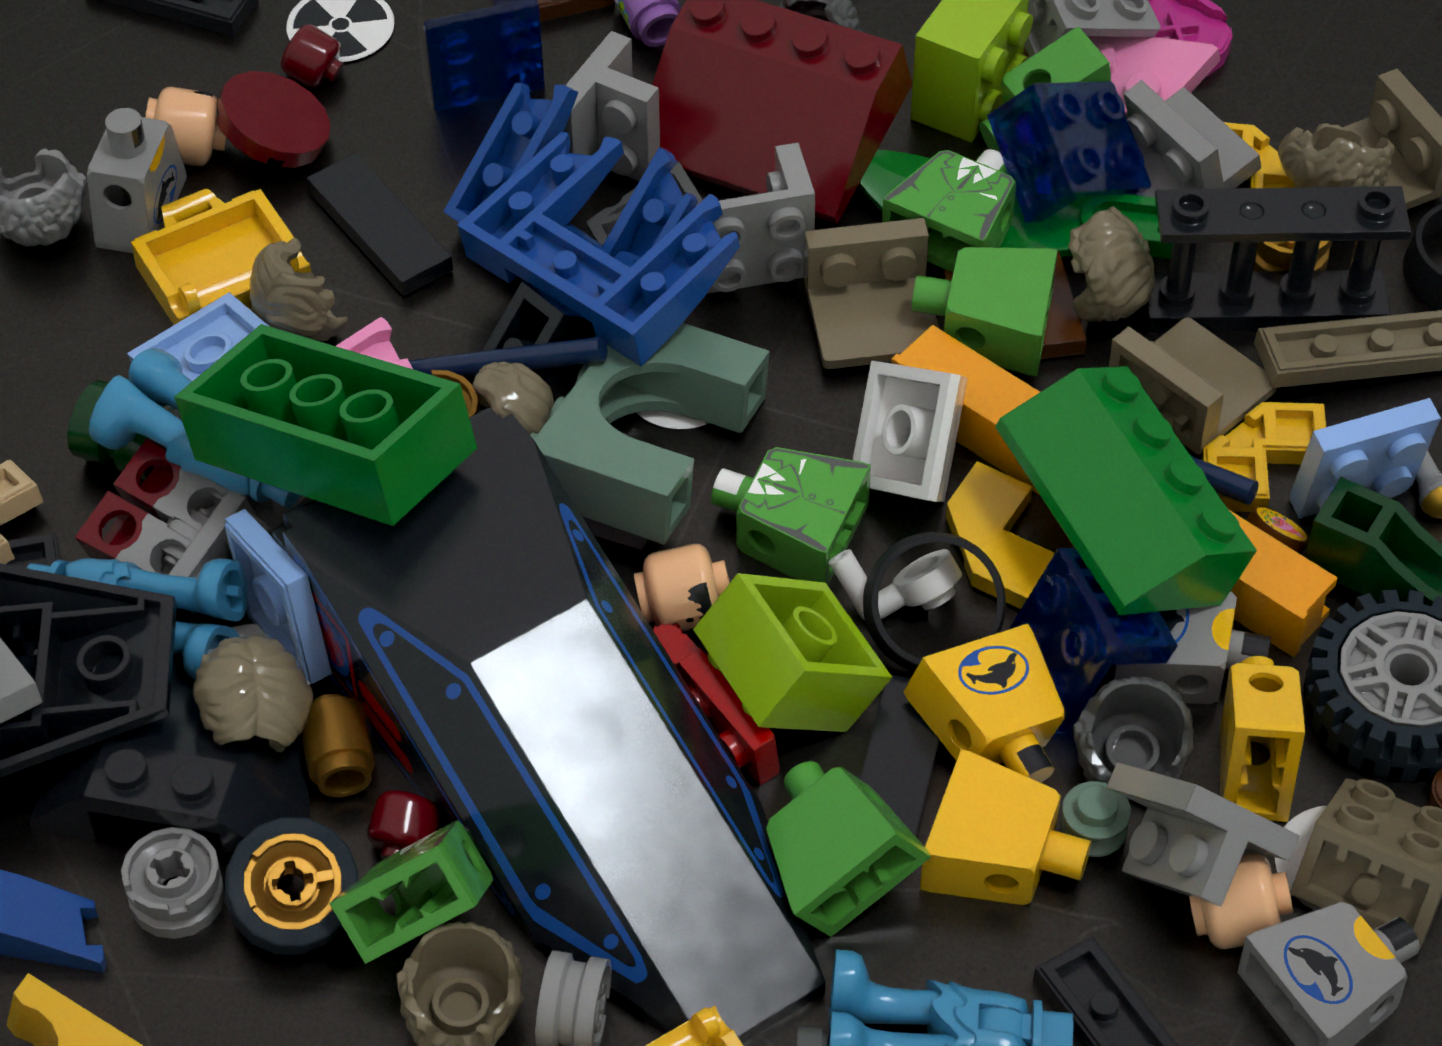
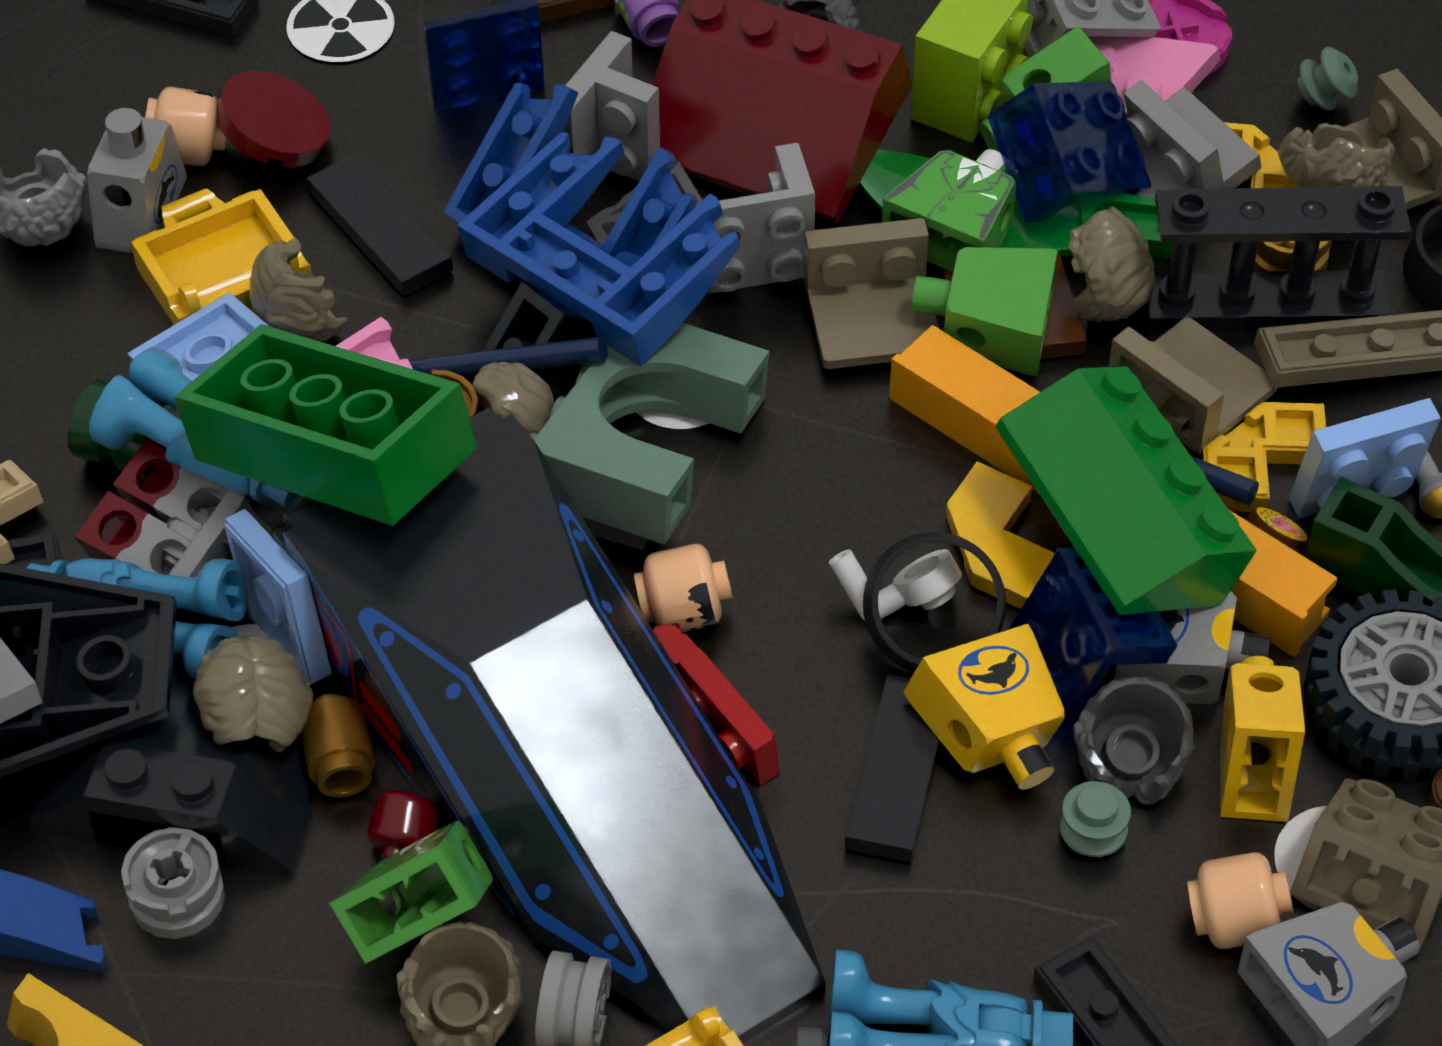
(267, 913): wheel -> none
(312, 57): dark red piece -> none
(791, 653): lime brick -> none
(796, 509): bright green torso -> none
(838, 846): bright green torso -> none
(910, 429): white slope -> none
(997, 835): yellow torso -> none
(1192, 835): light grey bracket -> none
(1323, 81): none -> sand green wheel

